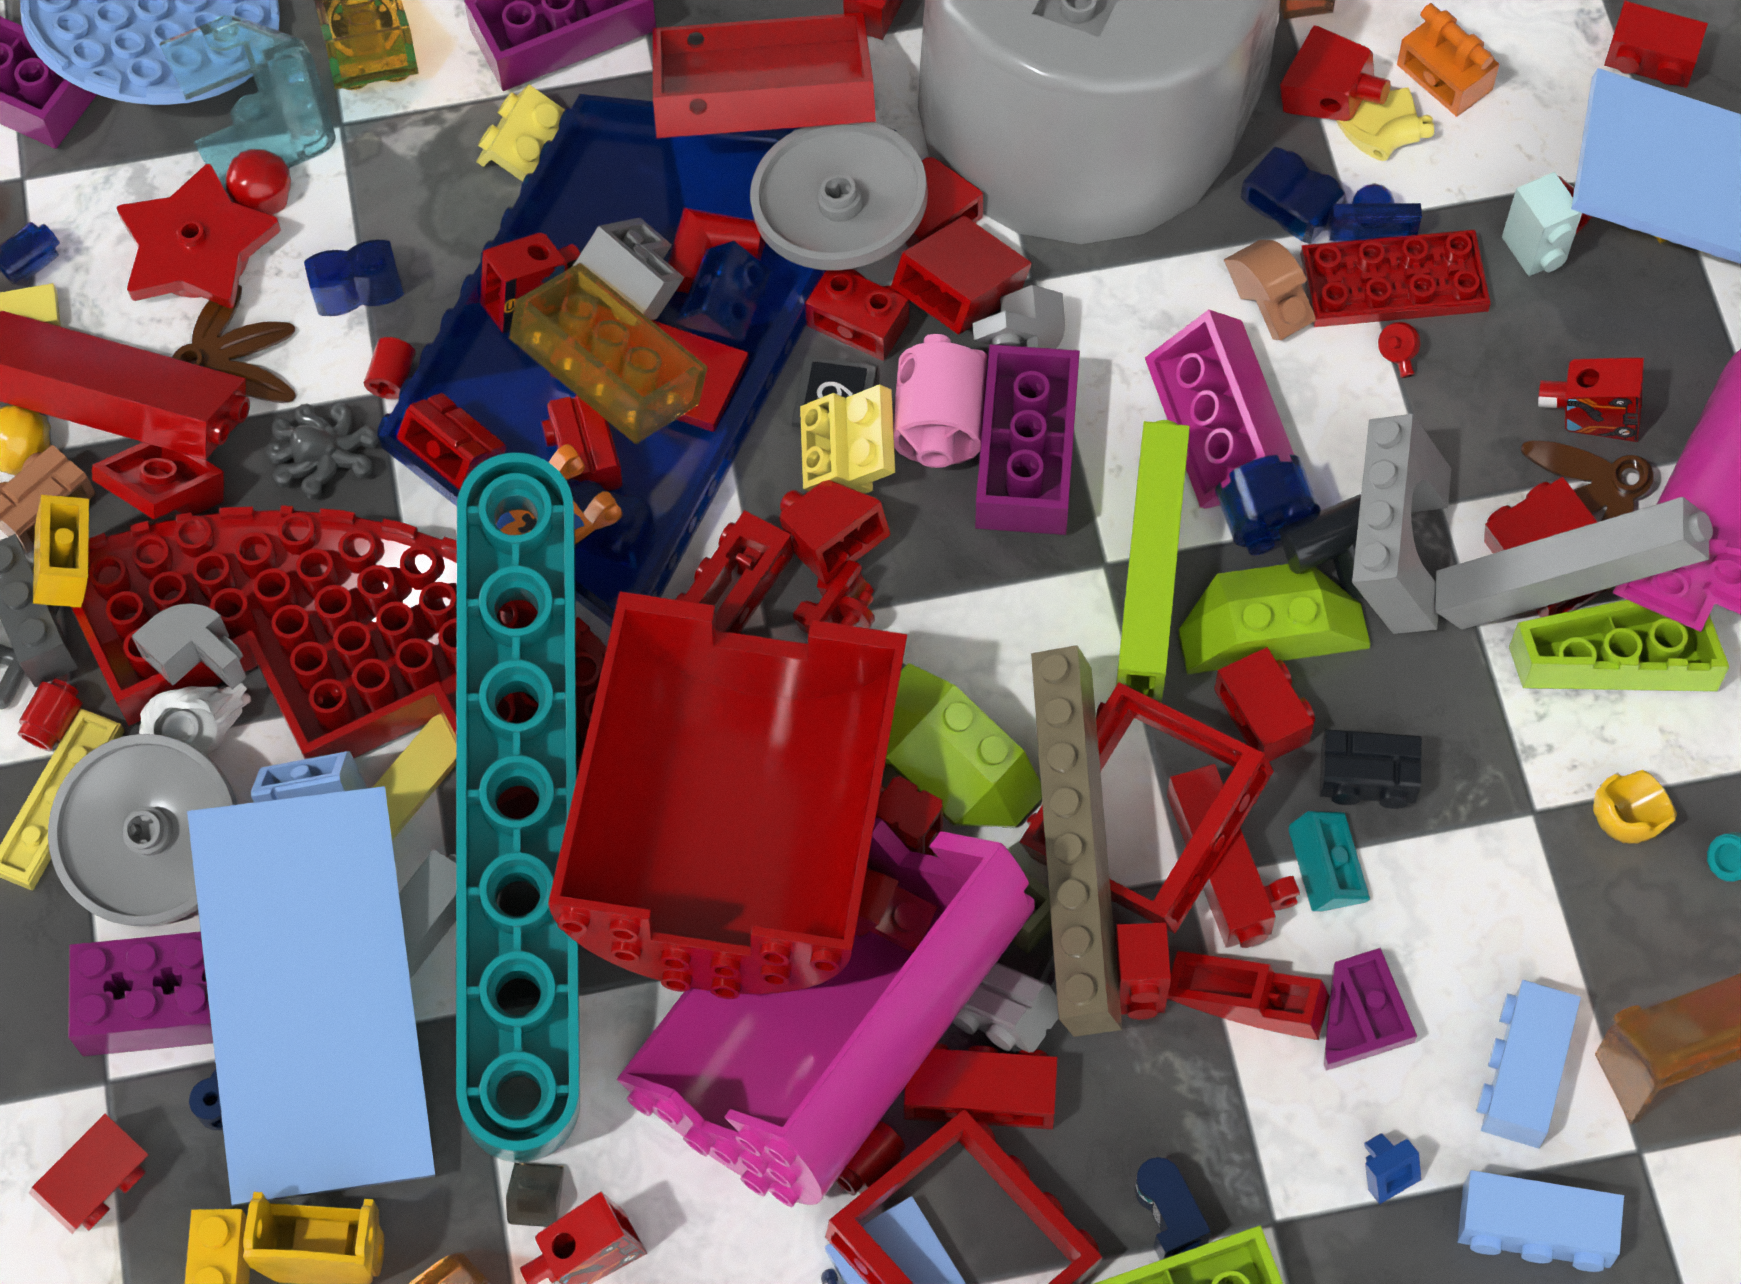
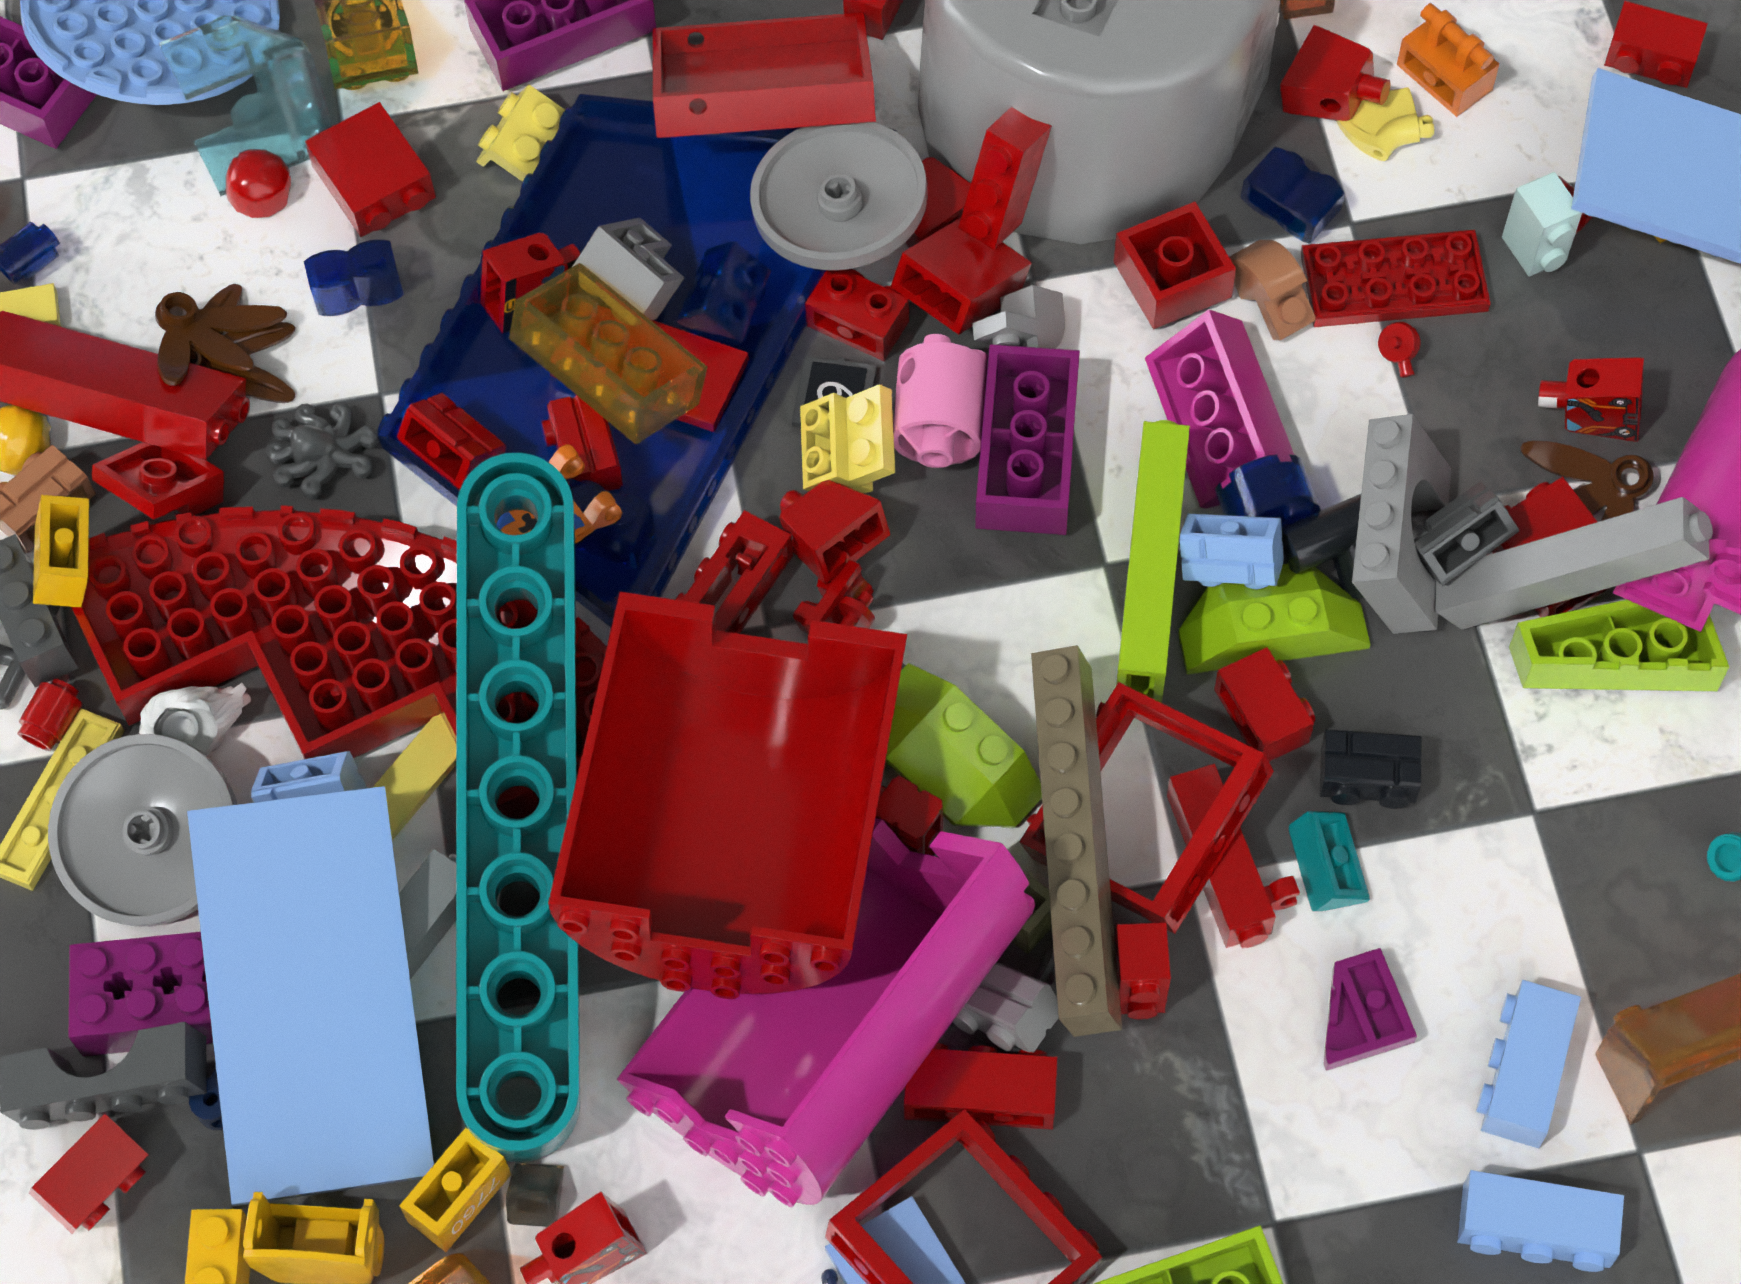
(160, 1067): none -> dark grey arch
(183, 637): light grey brick -> none
(194, 241): red plate -> none
(195, 326): none -> reddish brown plant
(370, 169): none -> red brick
(389, 367): red piece -> none
(455, 1190): none -> yellow brick
(705, 230): red brick -> none
(873, 1159): red brick -> none
(893, 912): red brick -> none
(1004, 177): none -> red brick
(1166, 1194): dark blue leg -> none
(1174, 265): none -> red brick
(1231, 550): none -> light blue brick
(1249, 994): red slope -> none
(1373, 216): clear blue tile -> none
(1390, 1167): blue tile -> none
(1463, 533): none -> dark grey brick
(1633, 807): yellow hair -> none

